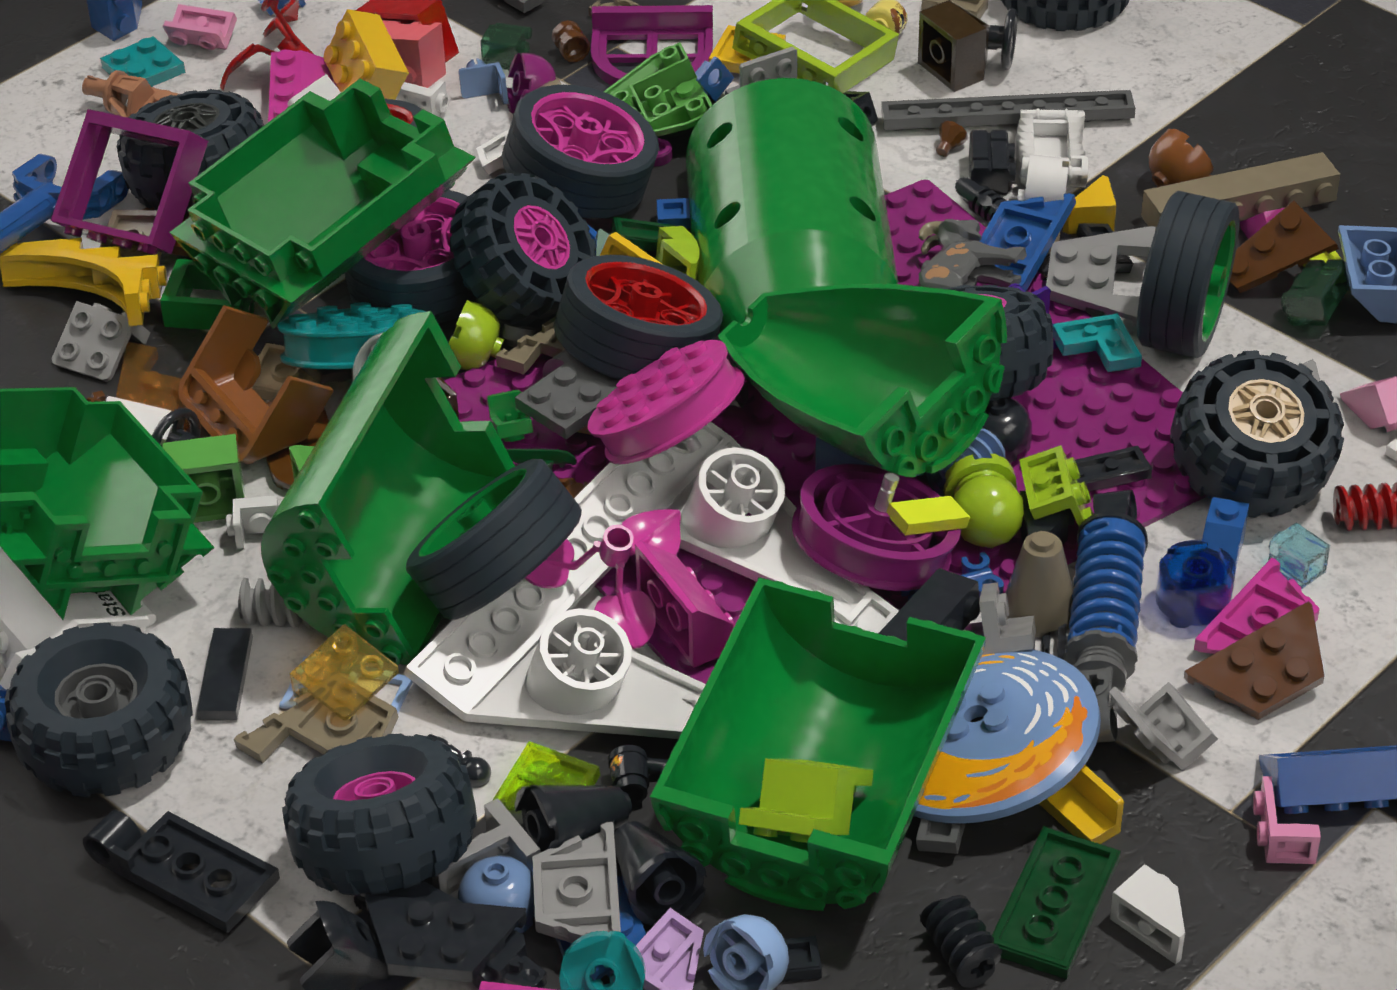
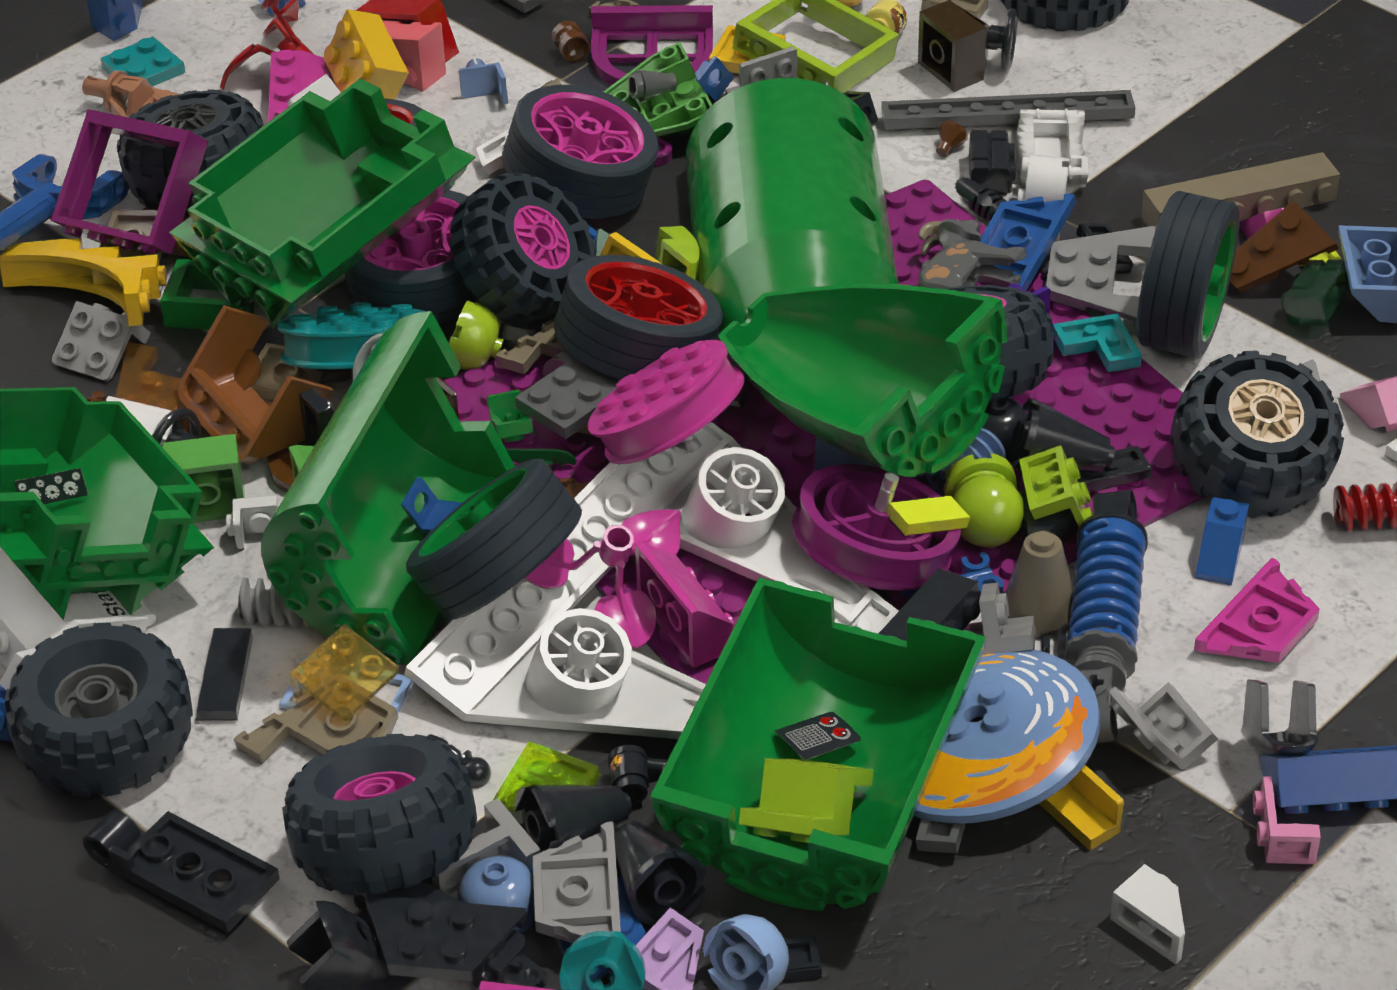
(55, 486): none -> black sticker
(201, 27): bright pink bracket -> none
(315, 415): none -> black plate
(432, 100): white bracket -> none
(433, 510): none -> blue bracket
(503, 42): clear green brick -> none
(528, 74): magenta cylinder -> none
(640, 233): dark green tile -> none
(650, 84): none -> dark grey cone
(674, 212): blue plate -> none
(818, 735): none -> black sticker
(961, 939): black piece -> none
(1049, 428): none -> black cone
(1055, 902): dark green tile -> none
(1093, 205): yellow slope -> none
(1176, 161): dark orange cylinder -> none
(1194, 583): clear blue brick -> none
(1265, 666): reddish brown wing -> none
(1298, 737): none -> black piece
(1300, 554): clear light blue brick -> none

